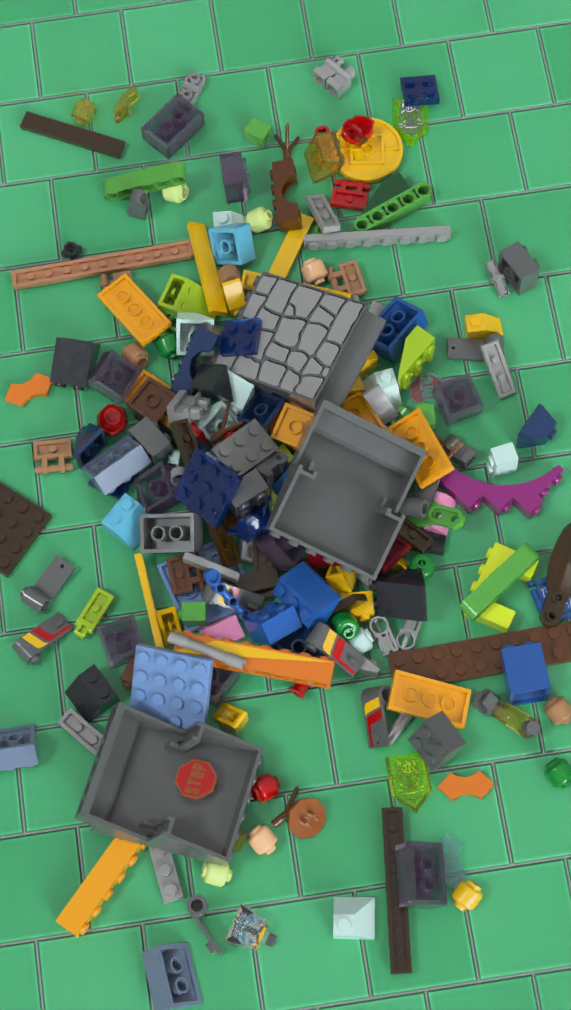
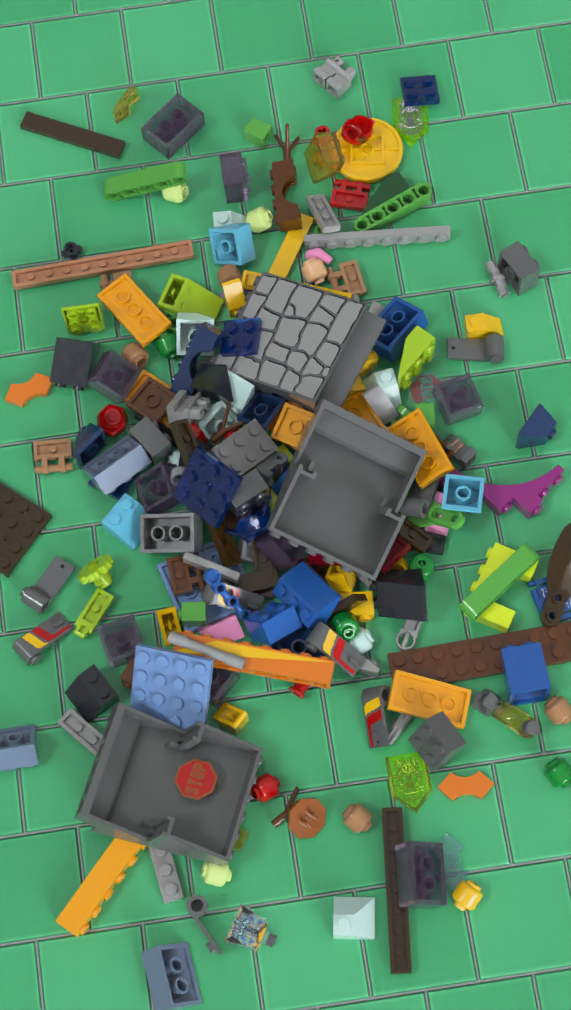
(83, 112): clear yellow head -> none
(84, 318): none -> lime slope
(97, 571): none -> lime plant
(138, 204): dark grey leg -> none
(149, 600): yellow tile -> none
(192, 86): light grey slope -> none
(207, 269): yellow tile -> none
(262, 839): light nougat head -> none
(318, 253): none -> bright pink arm
(357, 818): none -> medium nougat head
(384, 639): light grey piece -> none
(463, 493): none -> medium azure slope
(498, 369): light grey tile -> none
(502, 460): light aqua brick -> none

